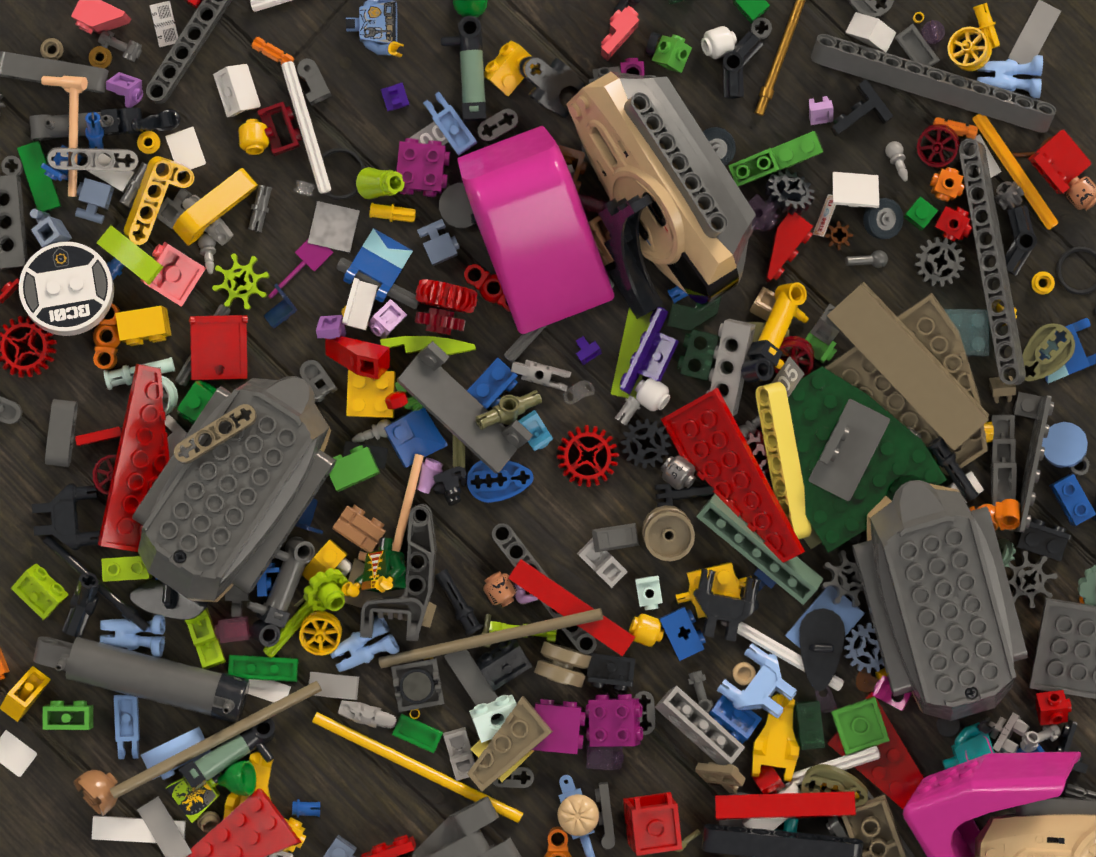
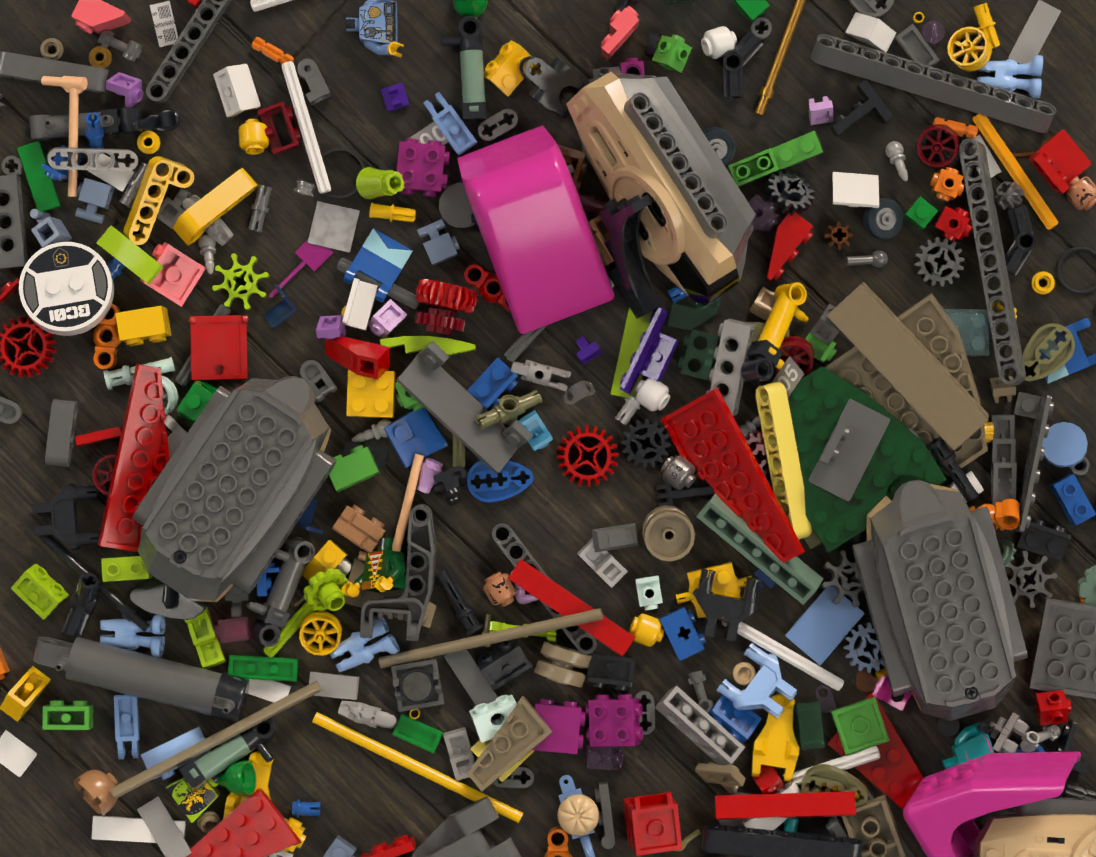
(186, 148): white sticker -> none
(213, 430): dark tan beam -> none
(396, 399): red tile -> none
(821, 645): black shield -> none
(825, 216): white sticker -> none

